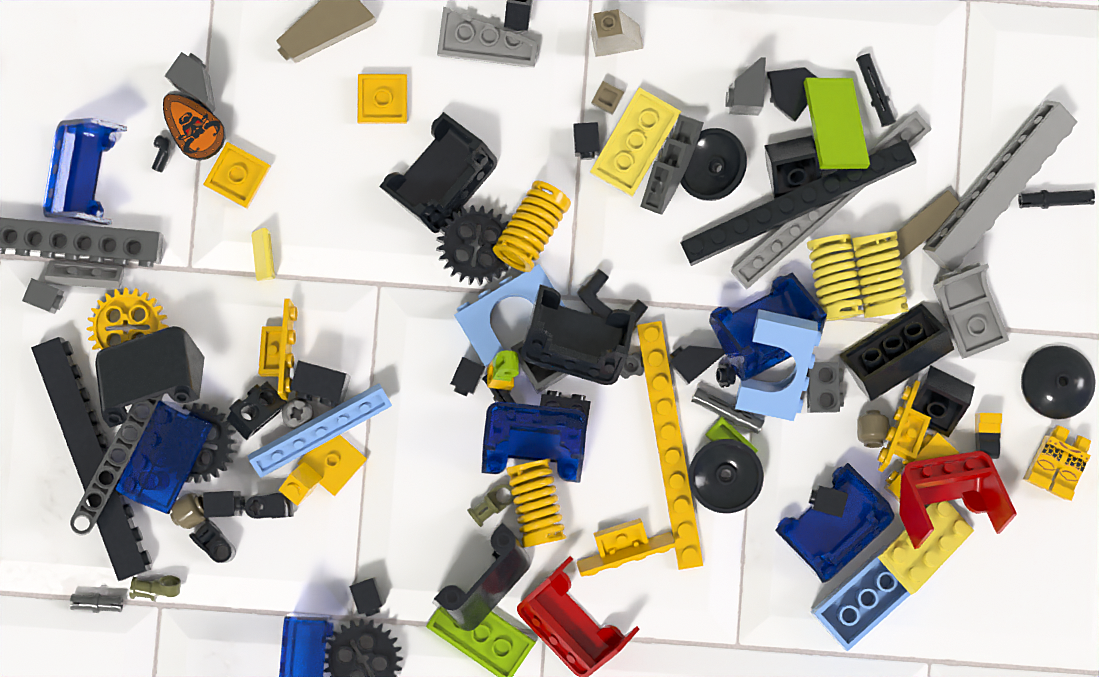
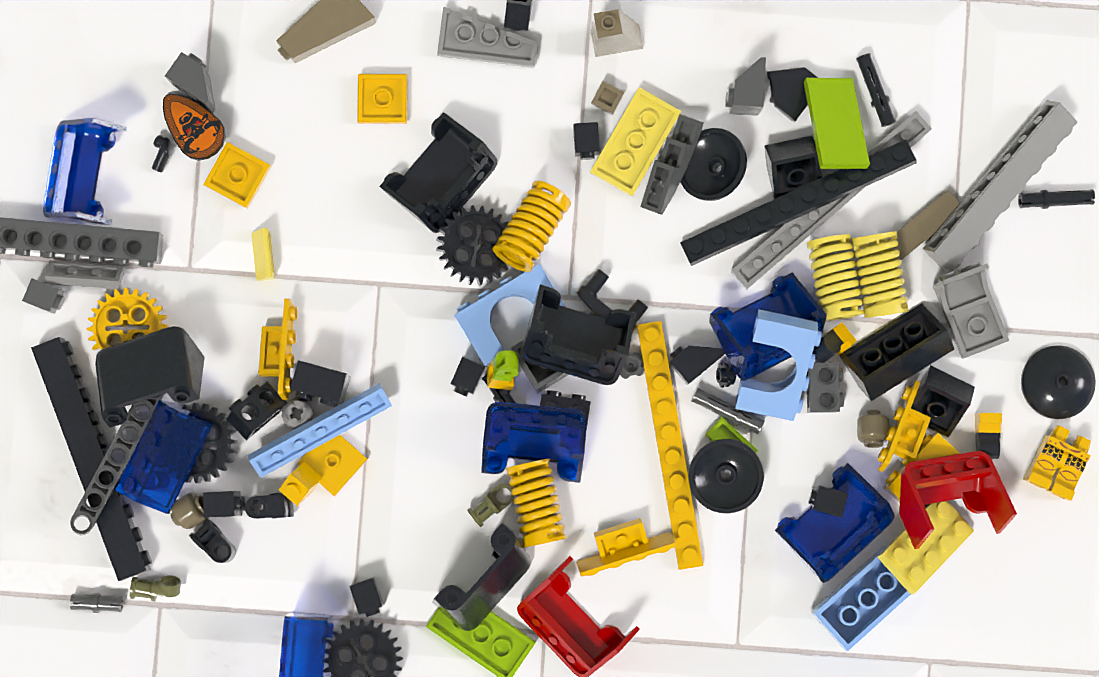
(833, 343): none -> black leg

